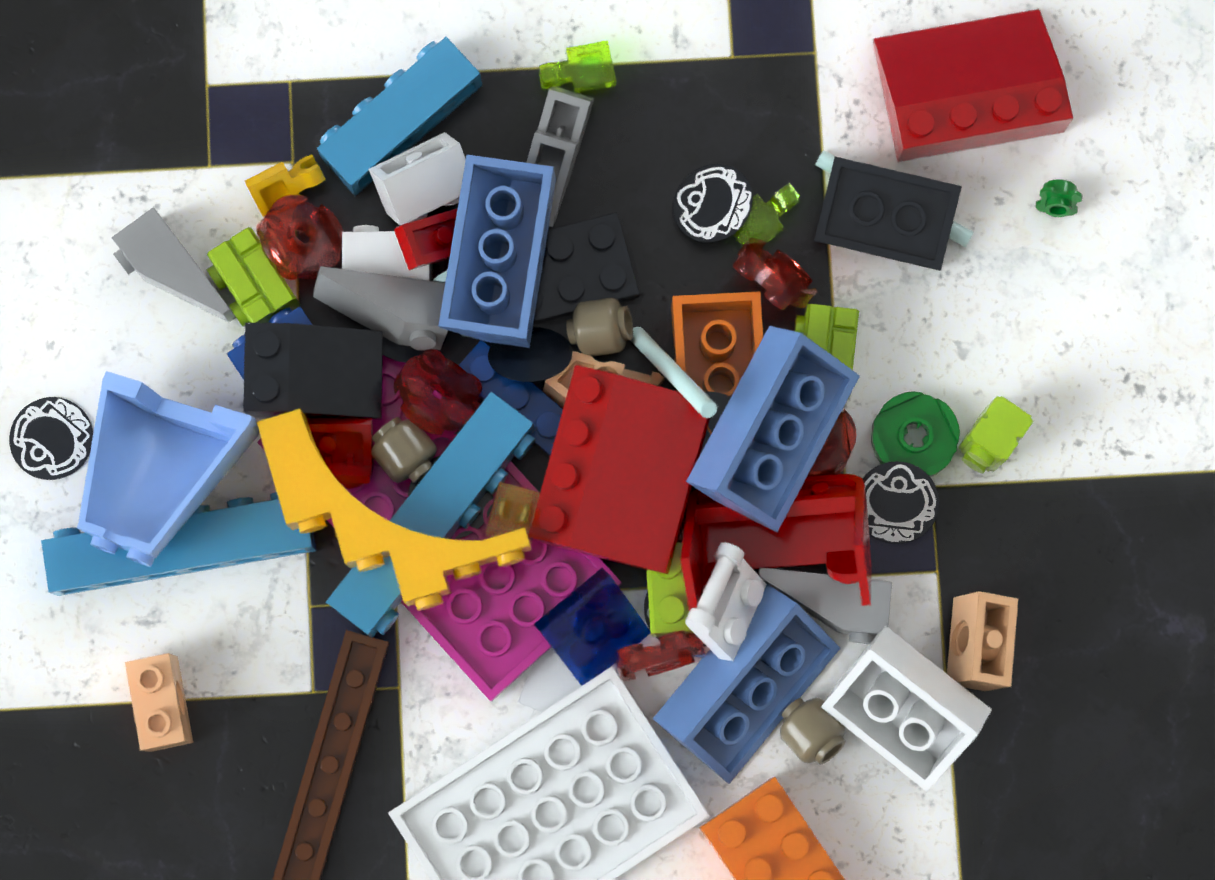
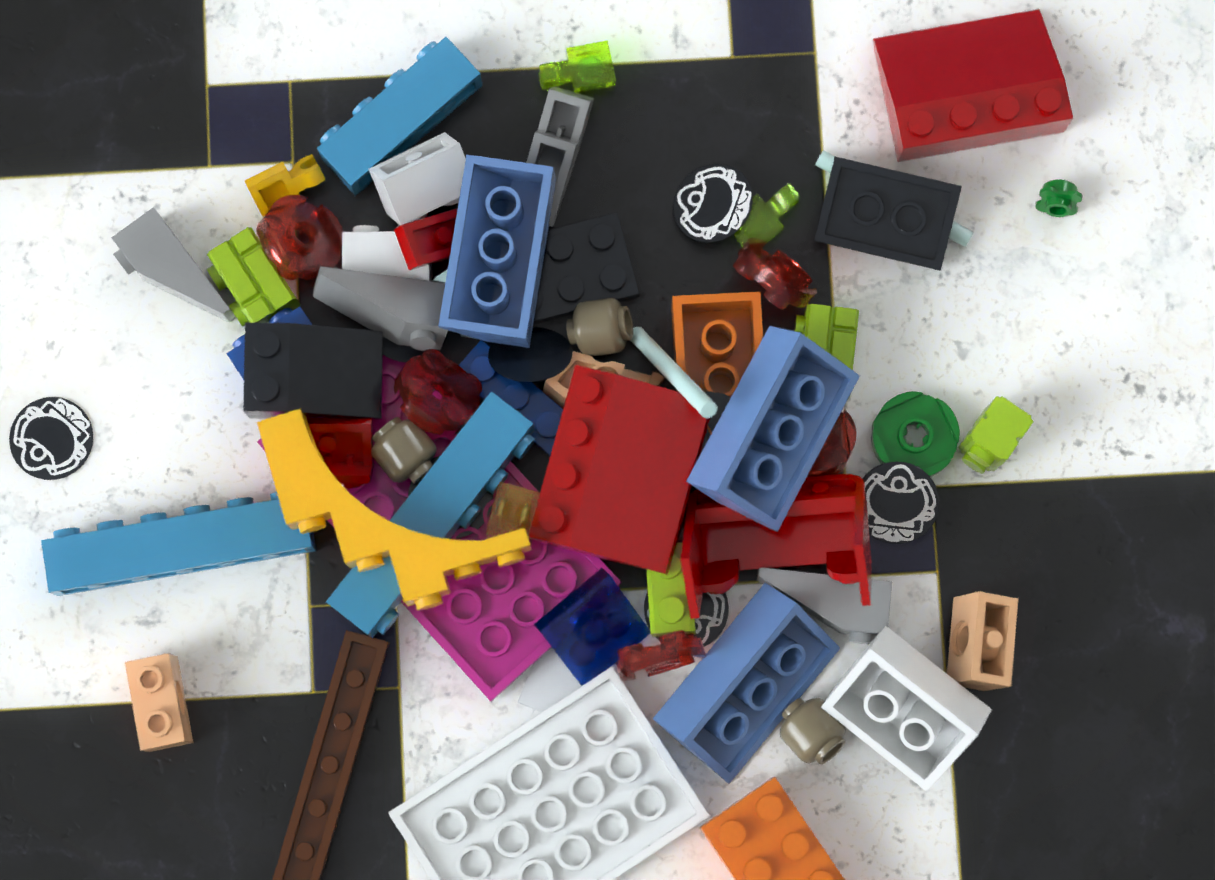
(153, 466): light blue cone -> none
(727, 603): white plate -> none

